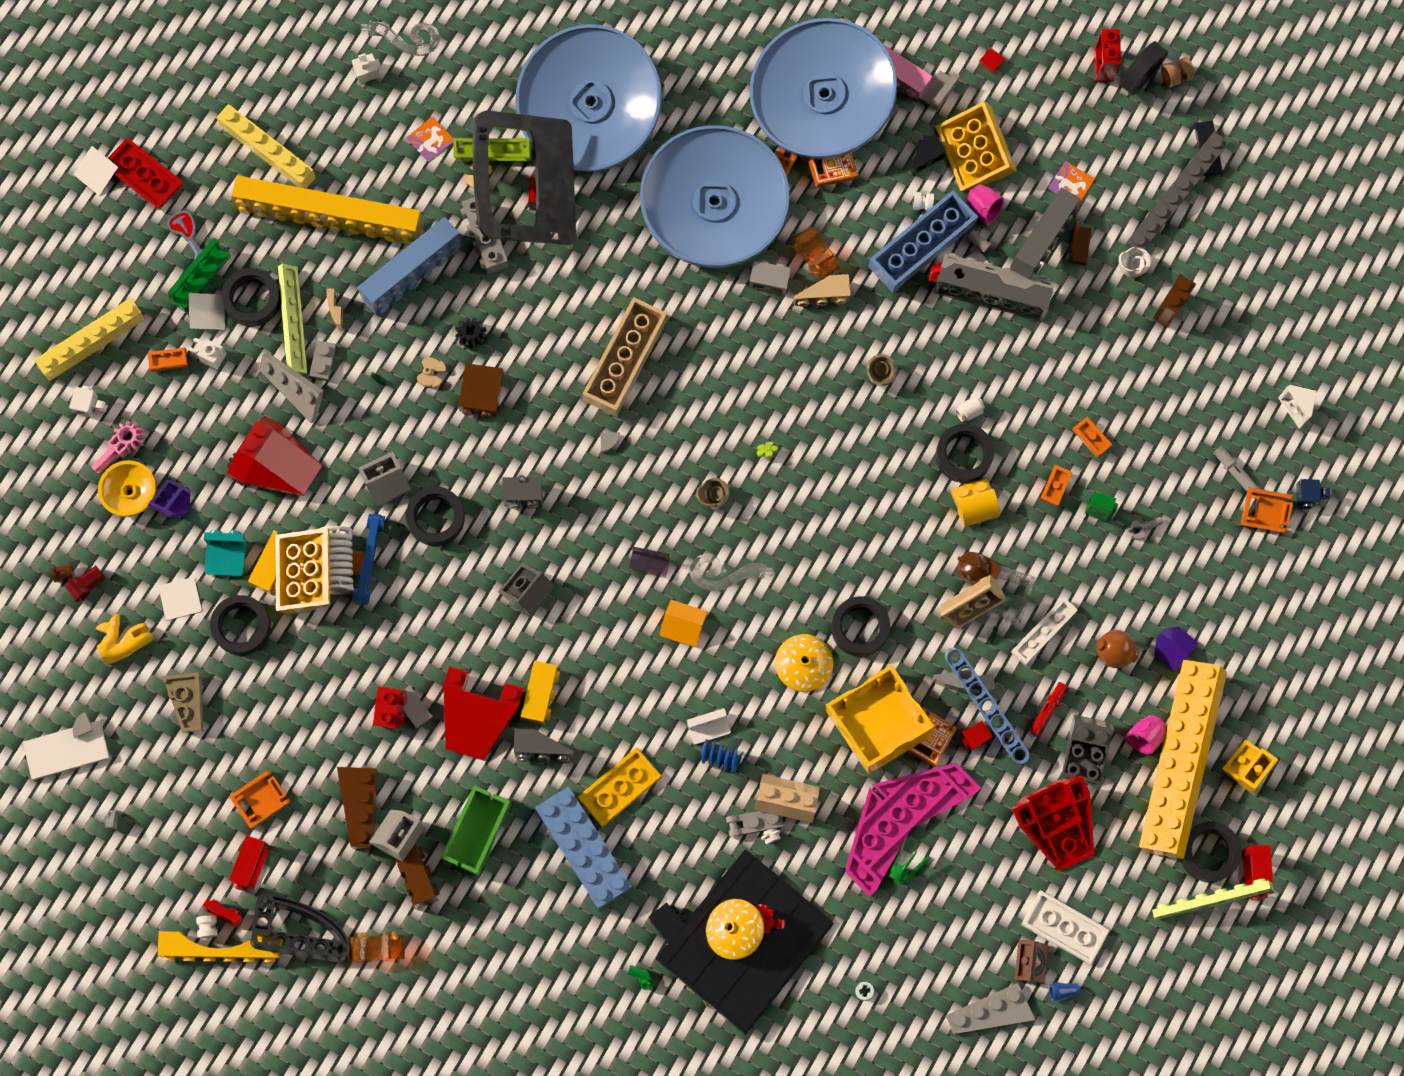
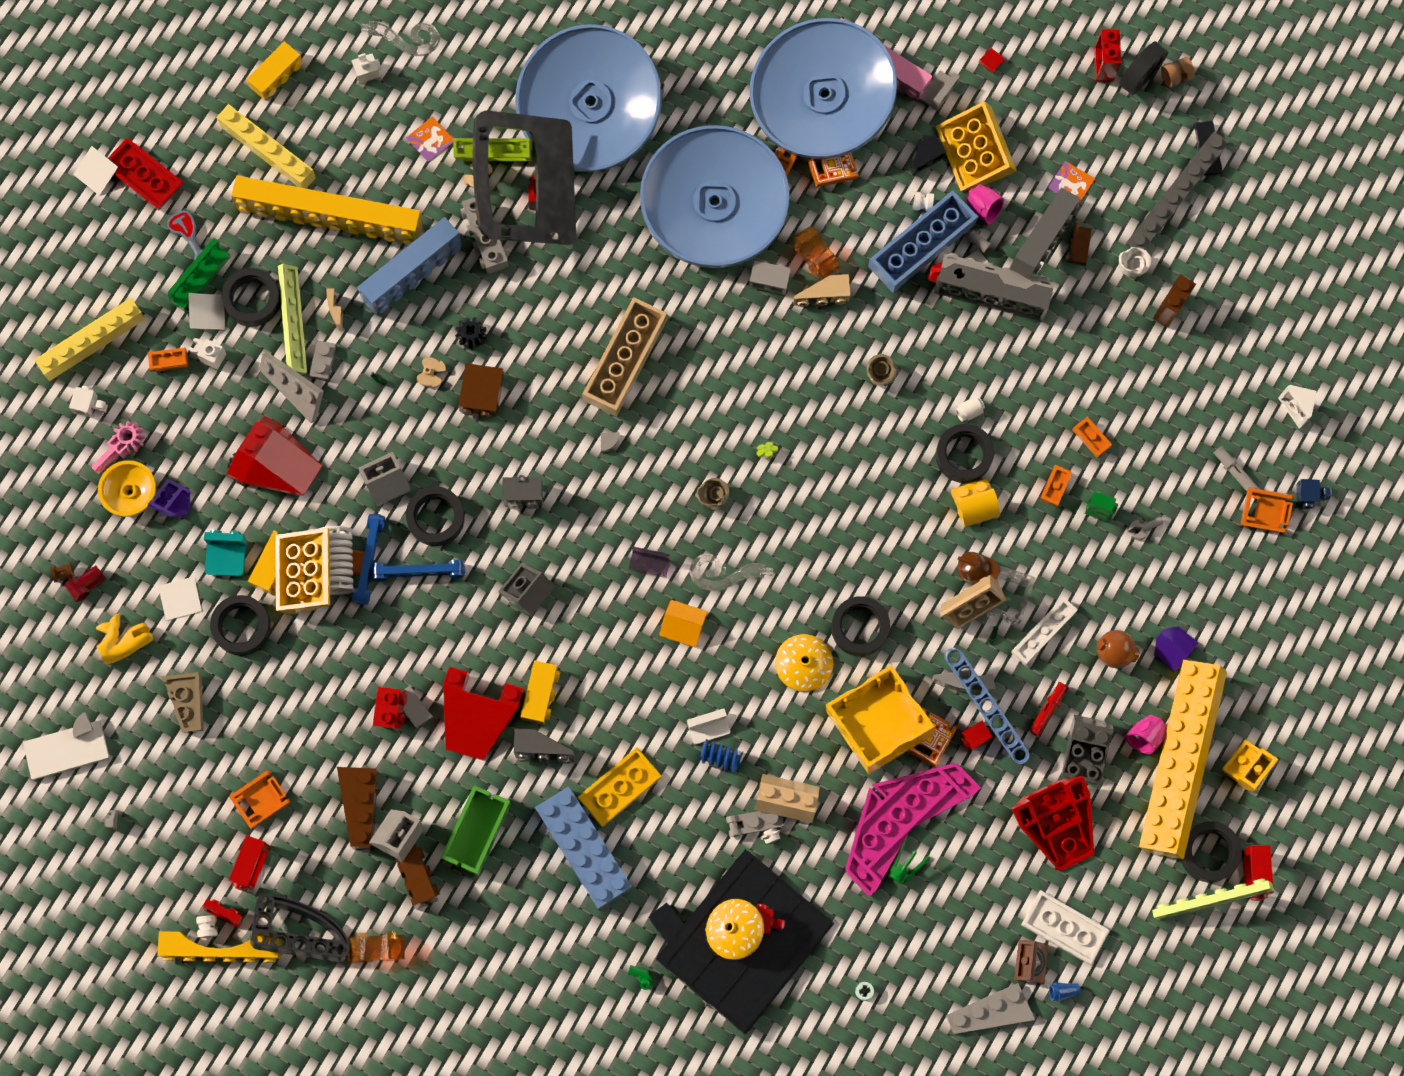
(274, 71): none -> yellow brick
(454, 569): none -> blue piece

